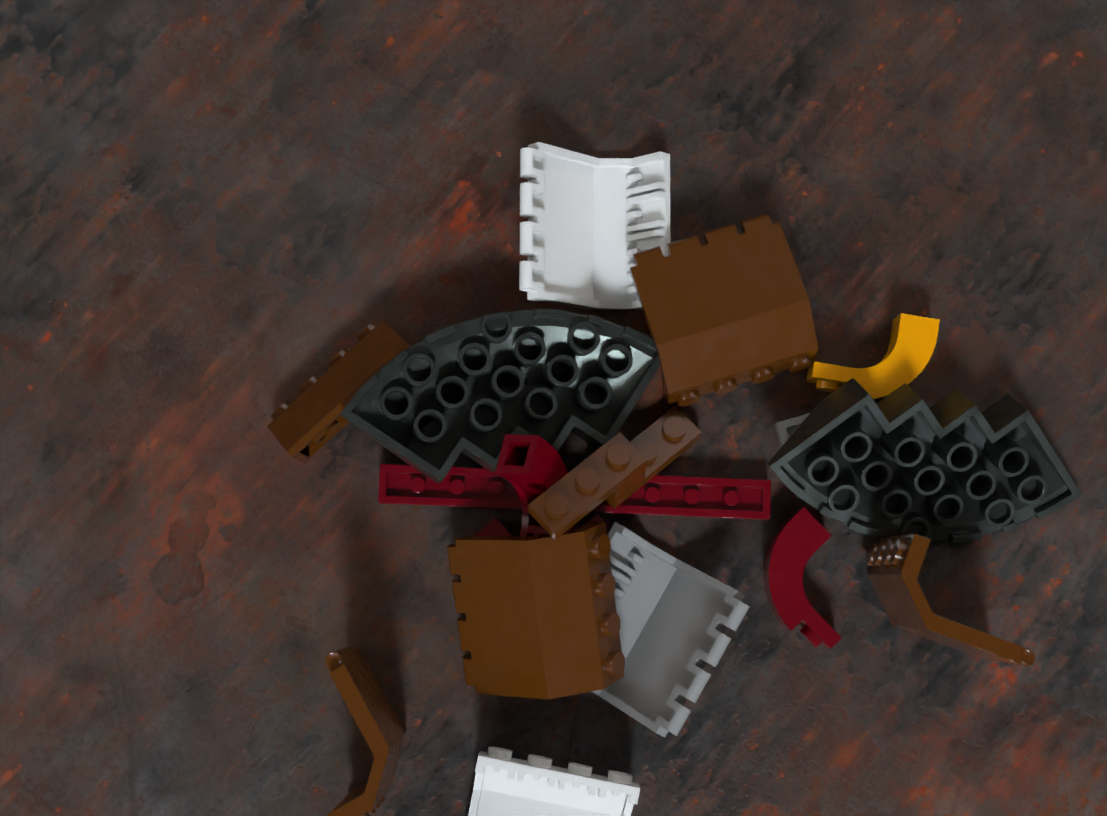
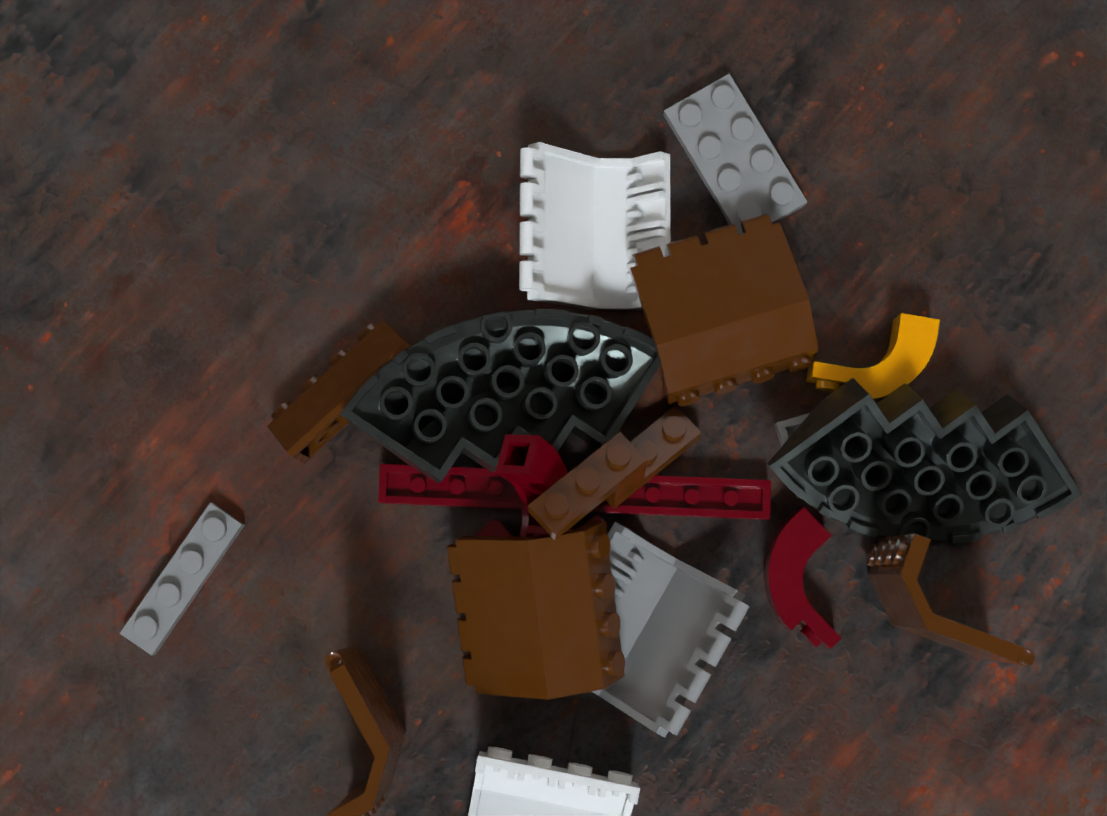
(182, 579): none -> light grey plate
(734, 154): none -> light grey plate

